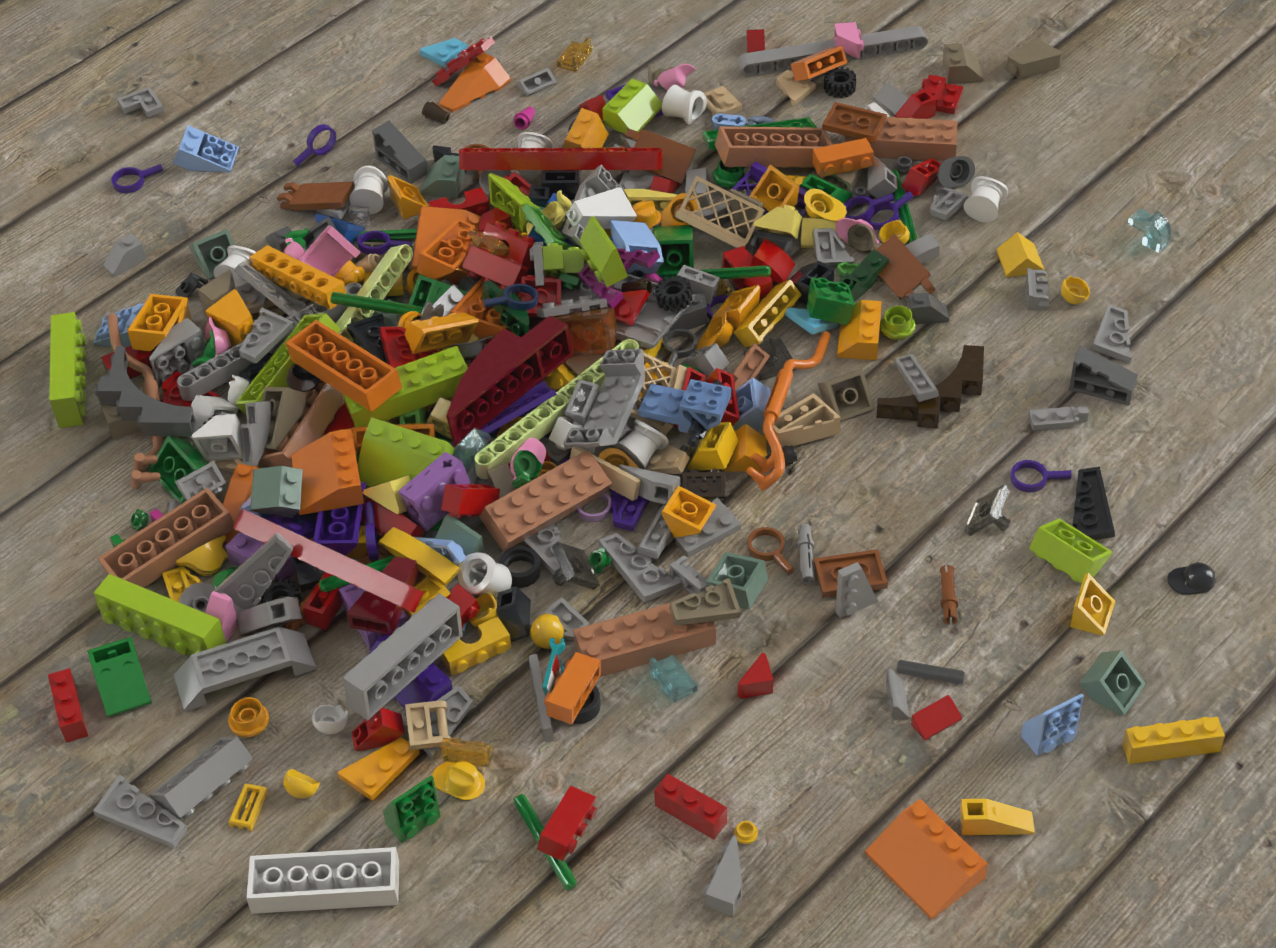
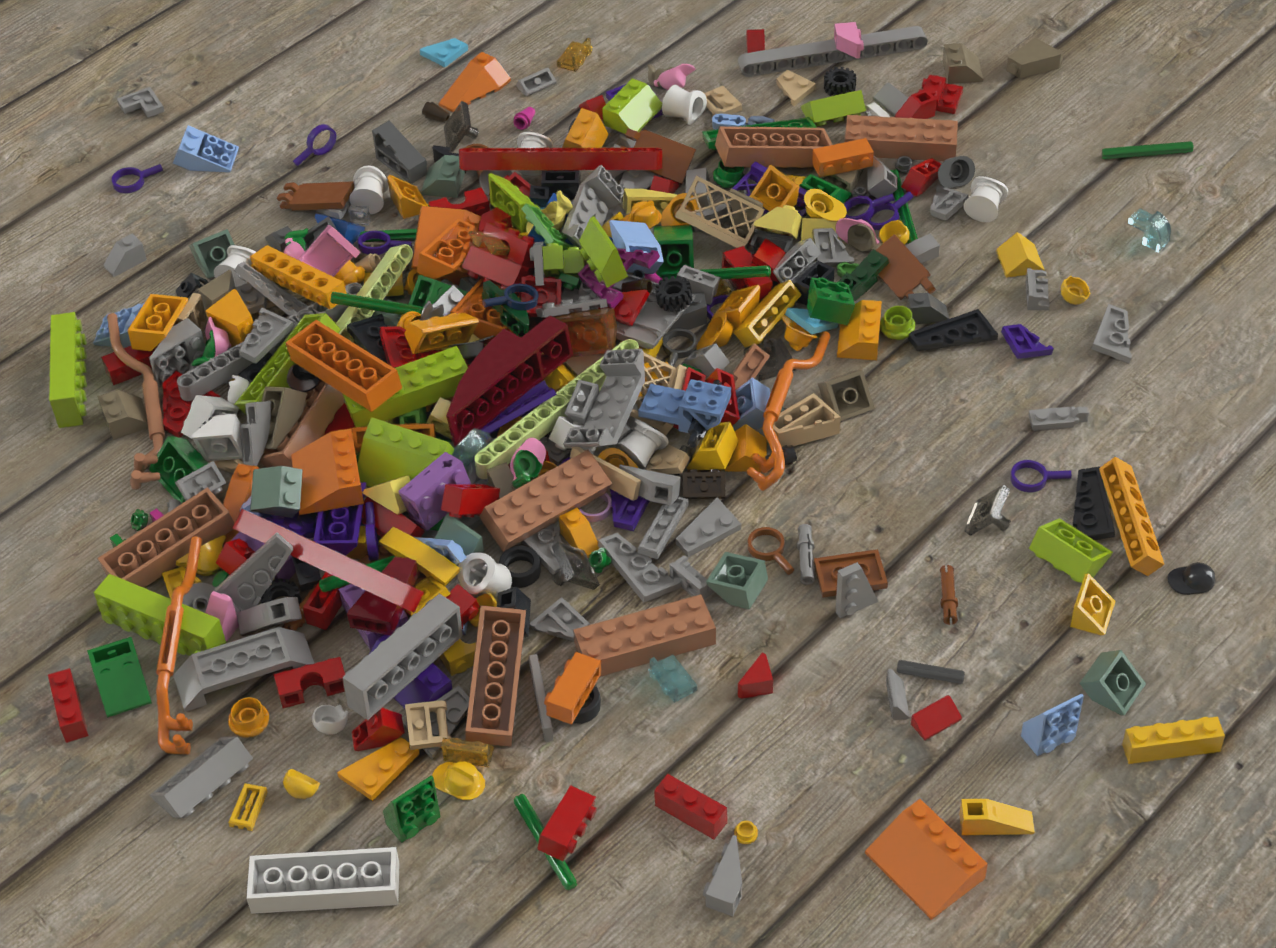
(134, 811): light grey wing -> none
(151, 415): dark grey arch -> none
(167, 659): none -> orange piece
(194, 311): none -> tan wing
(234, 555): none -> red slope
(294, 682): none -> red arch
(459, 126): none -> clear smoke tile
(464, 58): red plate -> none
(495, 676): none -> nougat brick
(544, 628): yellow hair -> none
(554, 666): teal flag -> none
(577, 531): none -> light orange slope
(604, 206): white slope -> none
(686, 513): light orange slope -> none
(710, 605): dark tan wing -> none
(796, 260): none -> light grey slope
(796, 334): none -> light orange piece
(818, 63): orange brick -> none
(834, 107): none -> lime slope
(854, 122): dark orange plate -> none
(916, 377): light grey tile -> none
(956, 331): none -> black wing
(964, 379): dark brown arch -> none
(1024, 343): none -> dark purple wing
(1101, 377): dark grey wedge -> none
(1131, 516): none -> light orange brick
(1147, 150): none -> green axle

